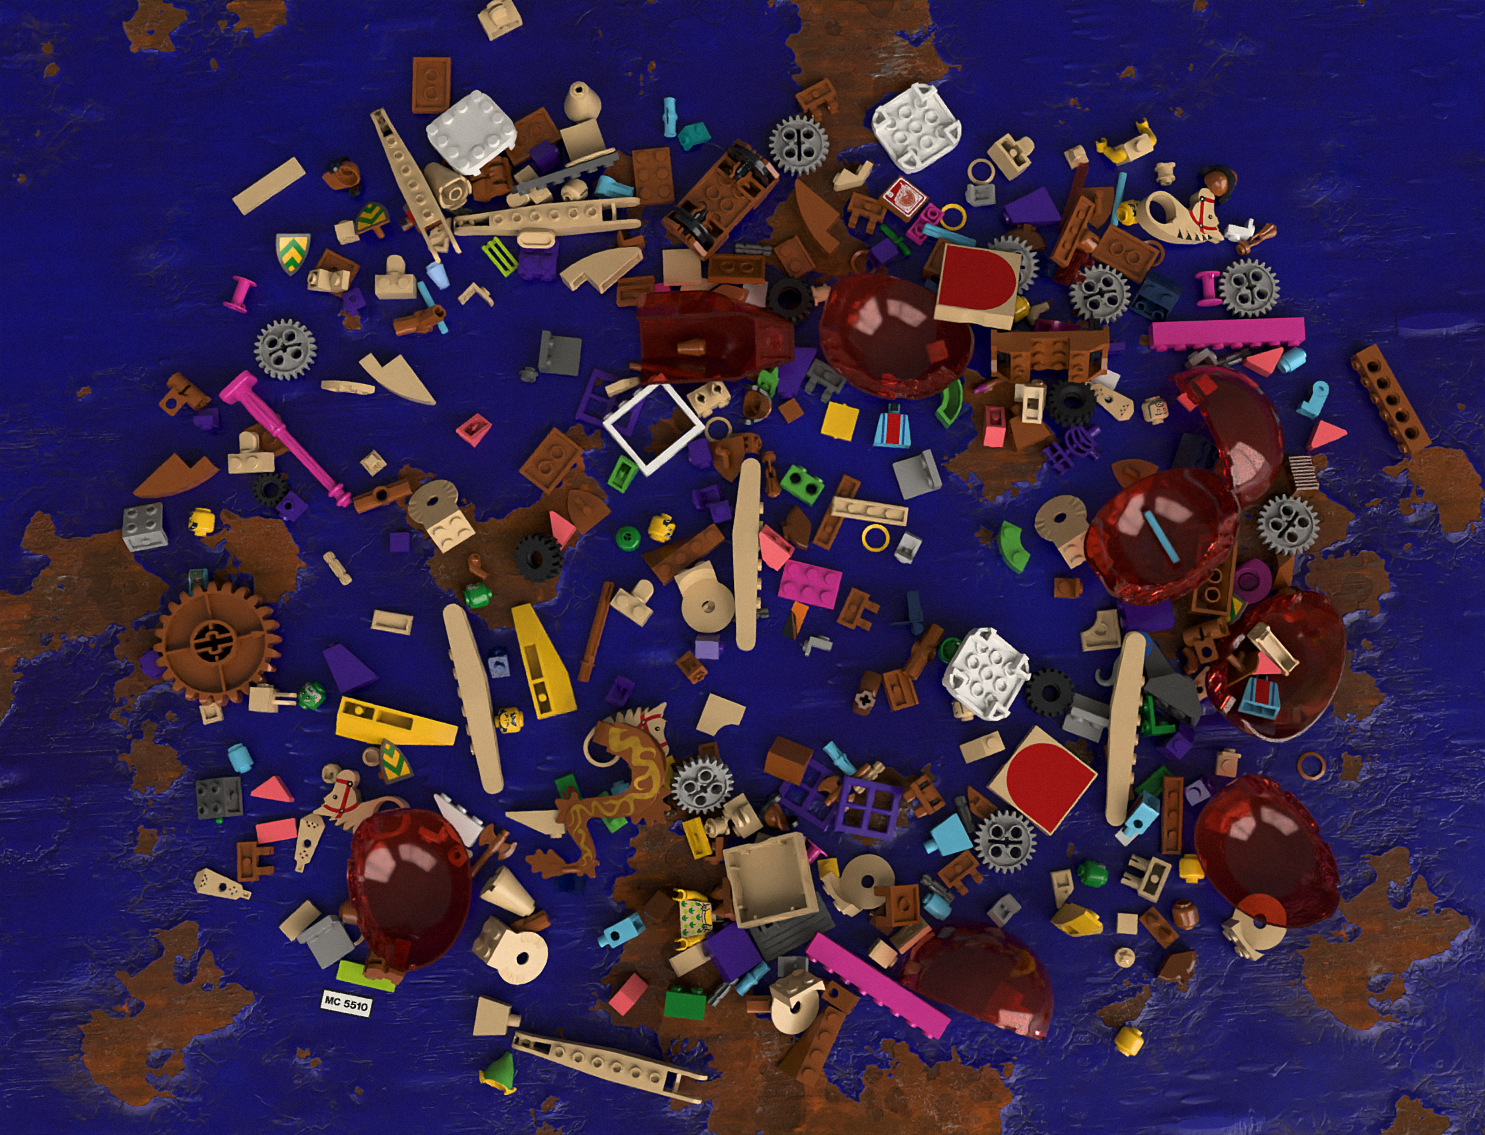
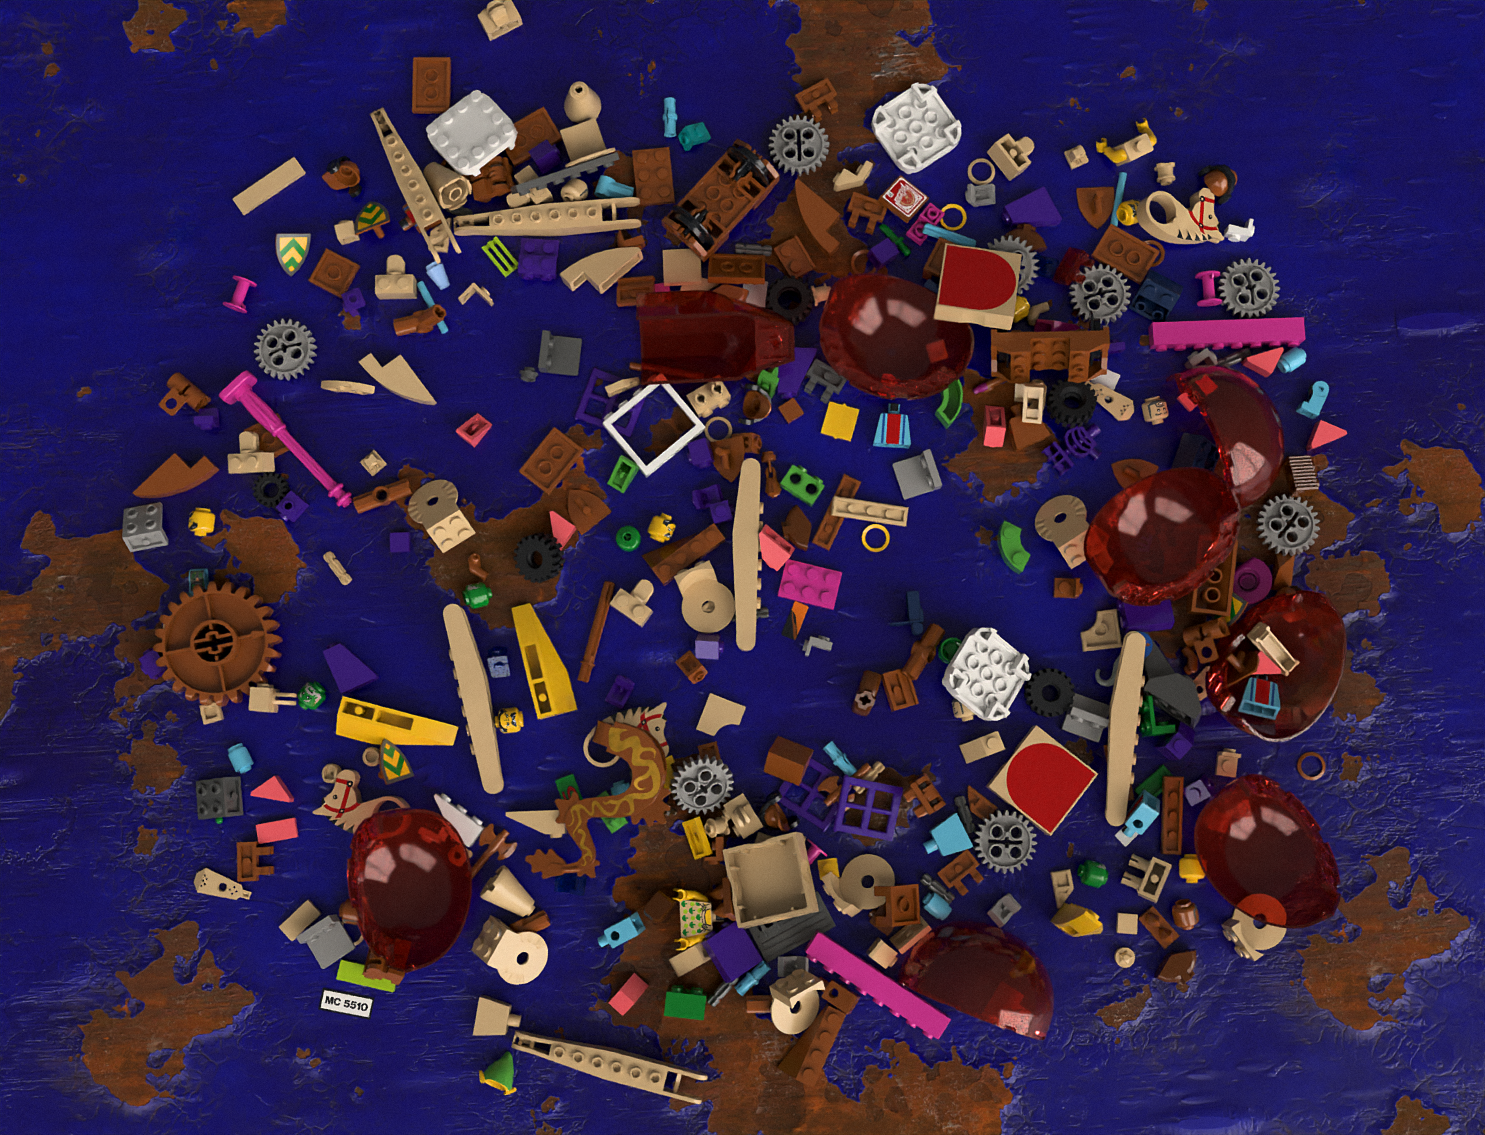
(311, 833): tan piece -> none
(328, 281): tan slope -> none
(392, 622): tan tile -> none
(536, 238): tan tile -> none
(692, 347): dark orange cone -> none
(853, 610): dark orange plate -> none
(907, 547): light grey bracket -> none
(1075, 191): clear red axle -> none
(1075, 233): dark orange plate -> none
(1129, 1041): yellow head -> none
(1161, 536): medium azure bar -> none
(1266, 232): dark orange piece -> none
(1400, 403): dark orange brick -> none

